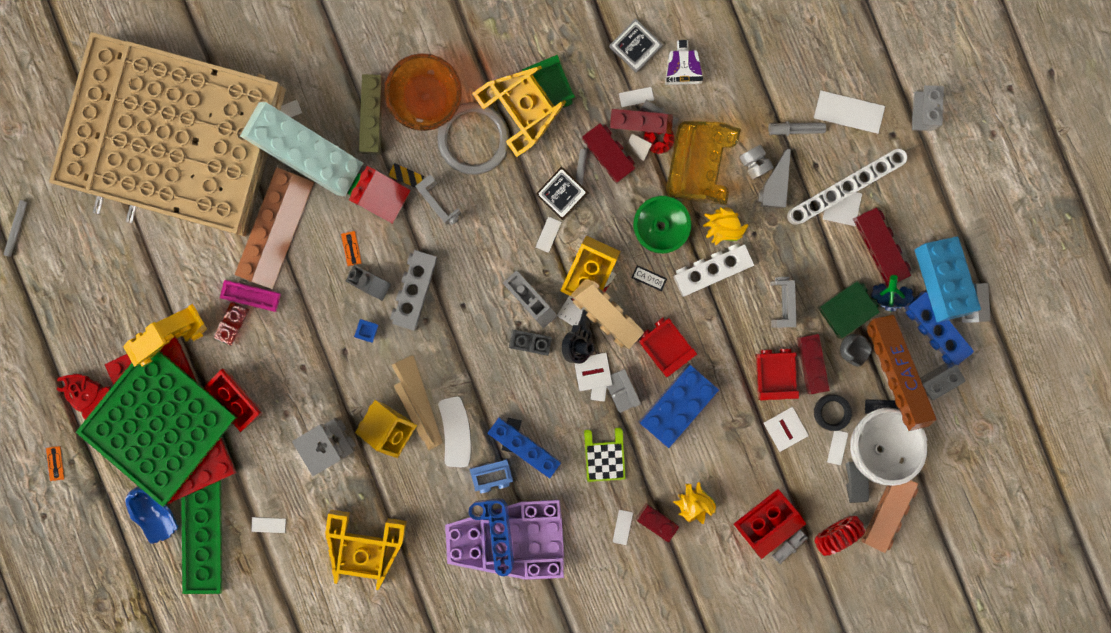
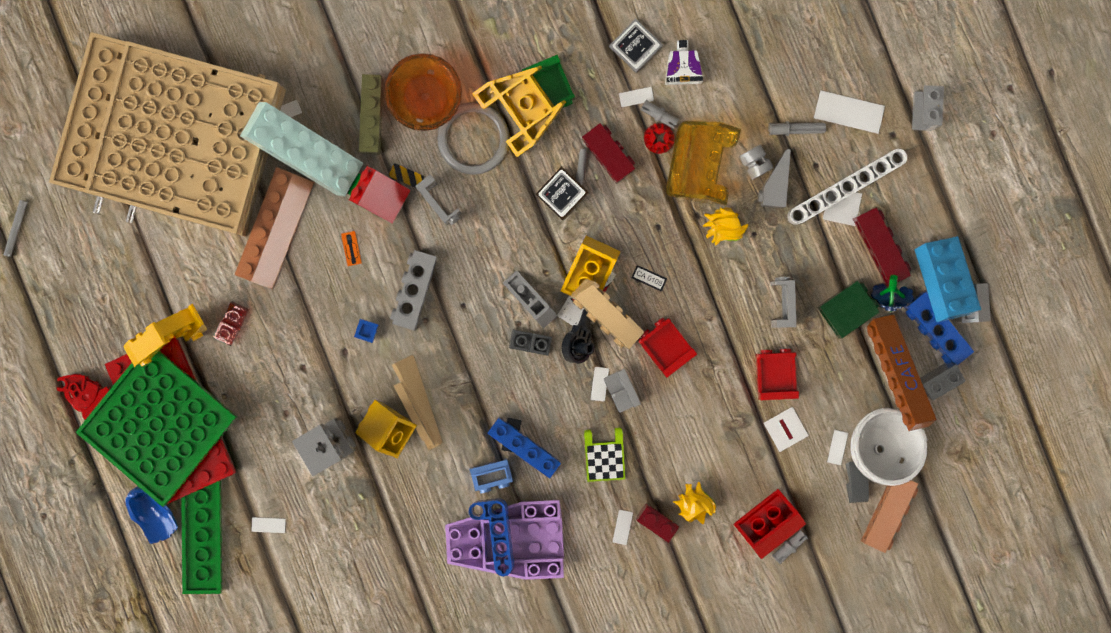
(55, 463): orange sticker -> none
(235, 398): red slope -> none
(250, 295): dark pink plate -> none
(362, 554): yellow wedge -> none
(368, 282): dark grey slope -> none
(456, 432): white sticker -> none
(548, 234): white sticker -> none
(593, 372): white sticker -> none
(638, 147): sticker -> none
(641, 121): dark red brick -> none
(676, 222): green dish -> none
(678, 405): blue brick -> none
(742, 262): white brick -> none
(813, 364): dark red brick -> none
(818, 412): black tyre -> none
(839, 535): red gear -> none
(855, 349): dark grey hair -> none
(872, 405): black sticker -> none

